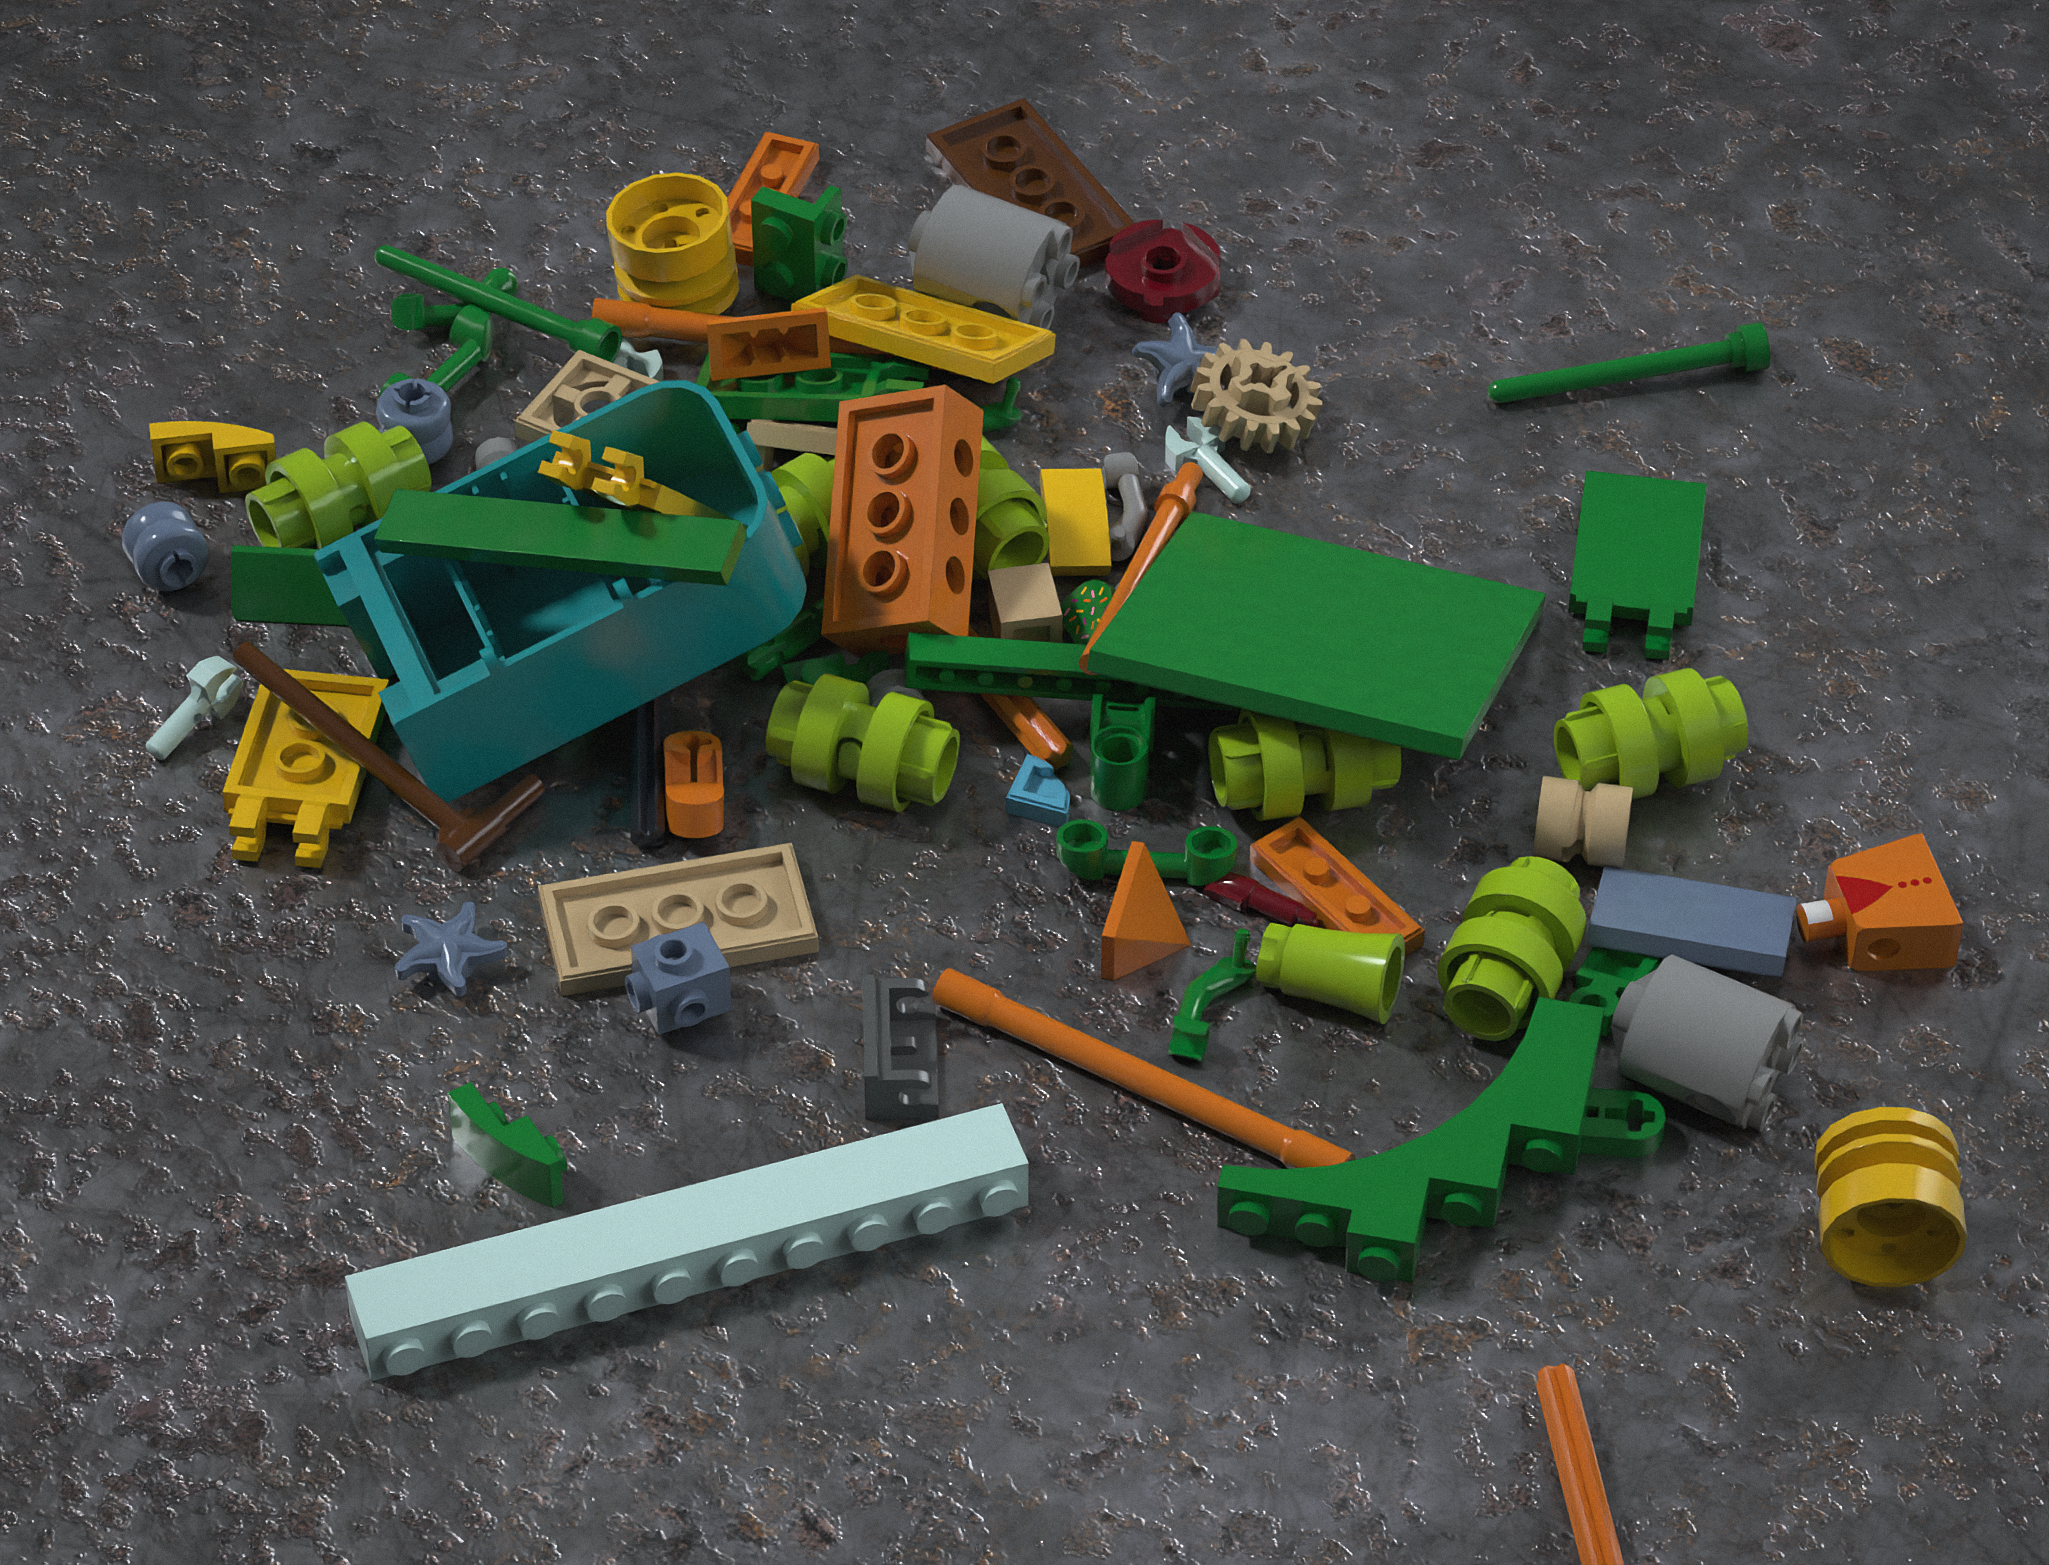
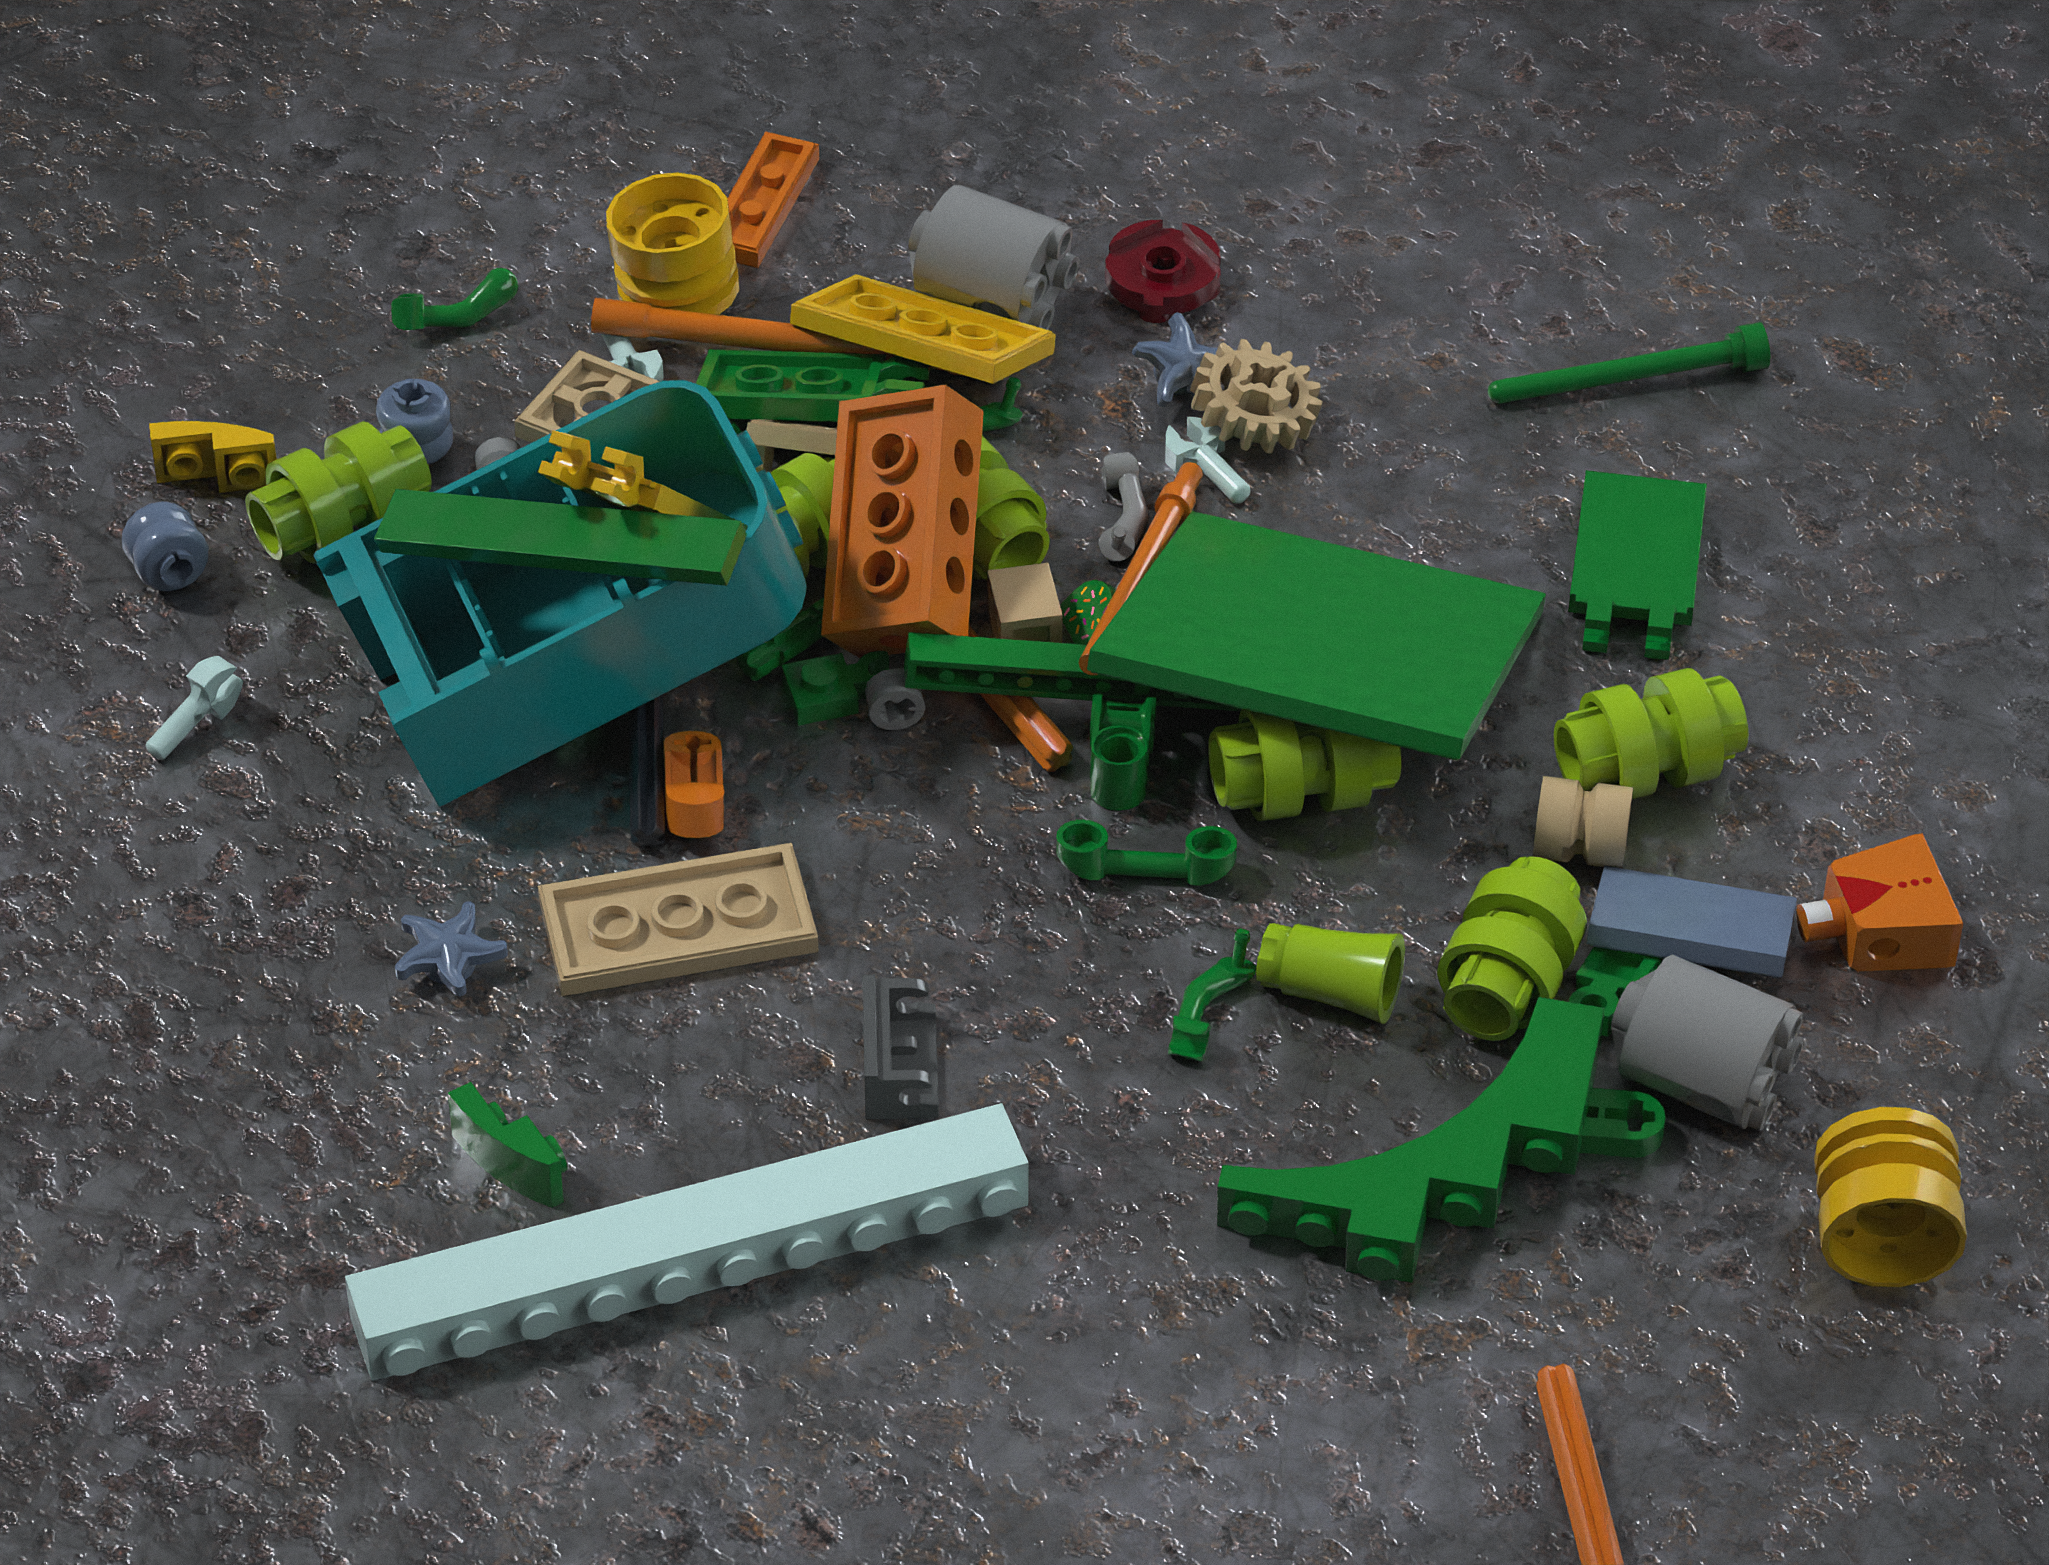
(281, 587): green slope -> none
(296, 773): yellow tile -> none
(460, 834): reddish brown bar -> none
(471, 337): green bar -> none
(590, 336): green piece -> none
(679, 978): sand blue brick -> none
(768, 344): orange slope -> none
(797, 243): green bracket -> none
(888, 749): lime piece -> none
(992, 1009): orange piece -> none
(1027, 164): reddish brown tile -> none
(1039, 794): medium azure tile -> none
(1076, 522): yellow slope -> none
(1140, 920): orange slope -> none
(1244, 892): dark red piece -> none
(1329, 884): orange tile -> none

